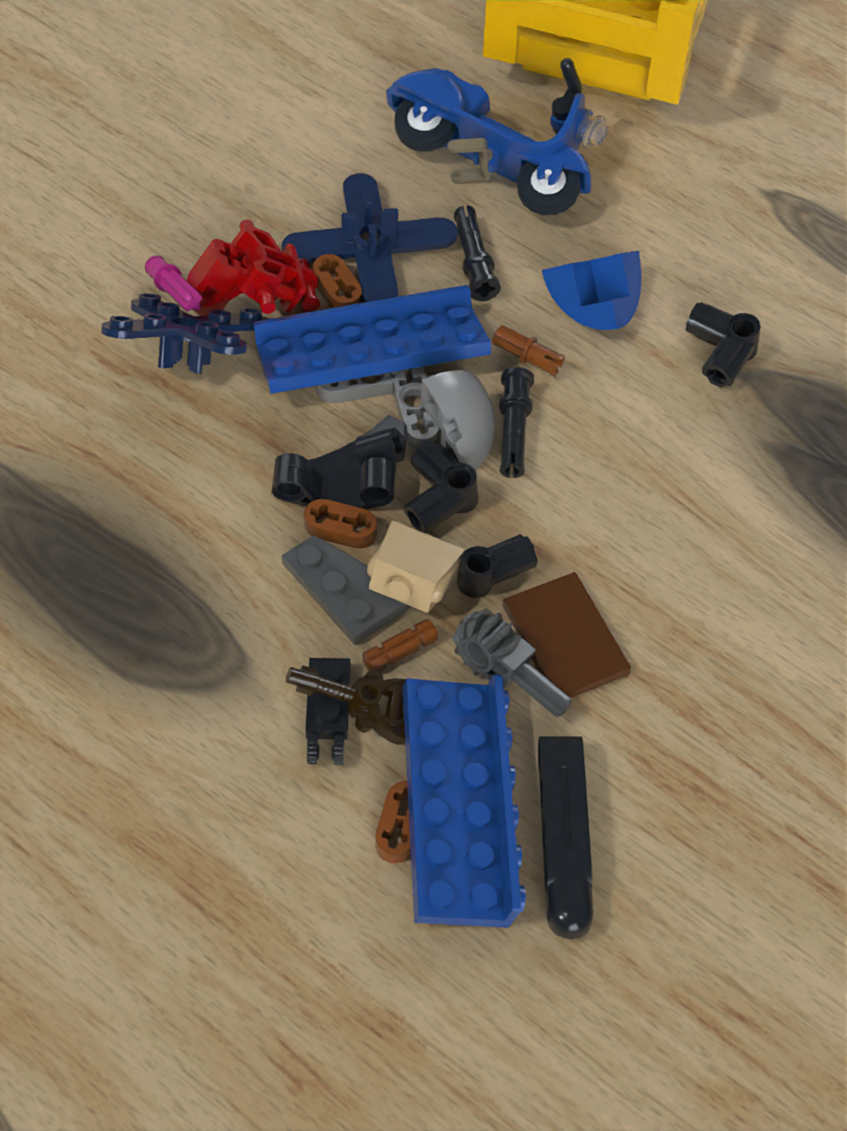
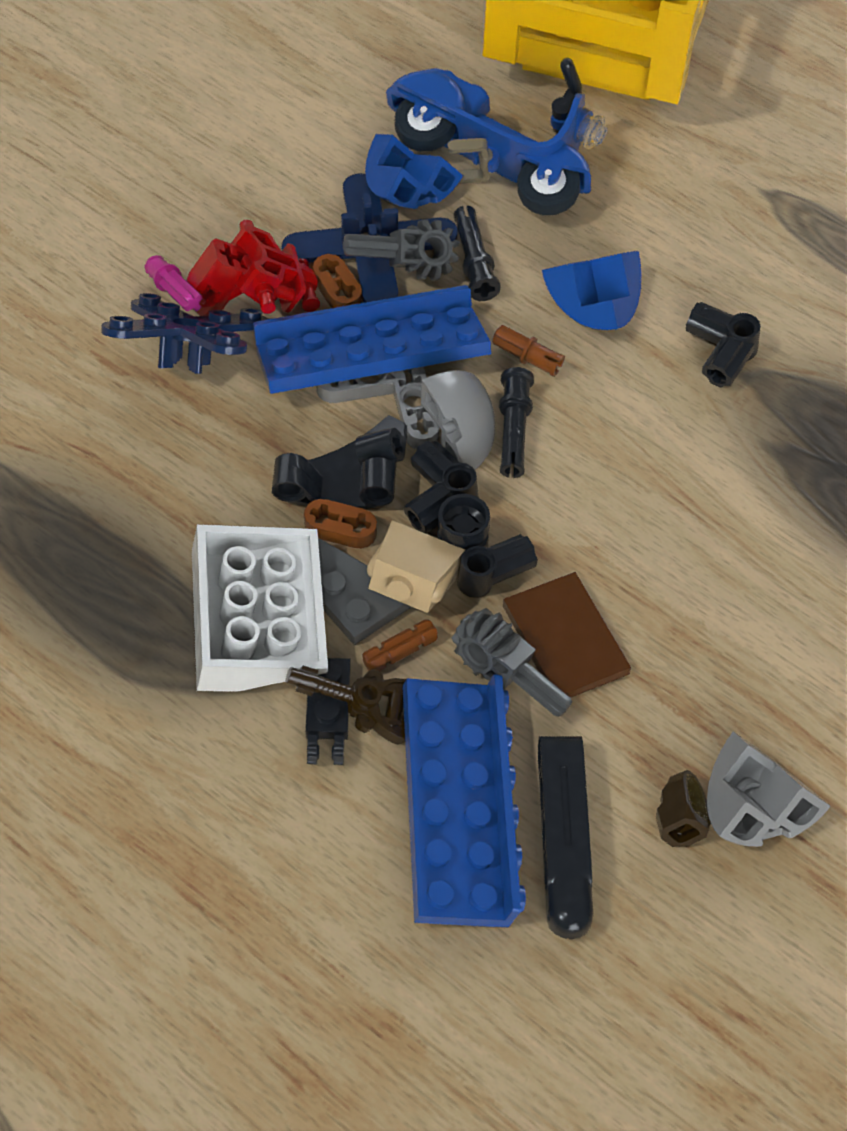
(256, 605): none -> white slope
(388, 821): dark orange beam -> none
(406, 248): none -> dark grey gear
(407, 177): none -> blue brick
(464, 521): none -> black wheel
(683, 811): none -> dark brown rock
(756, 797): none -> light grey brick

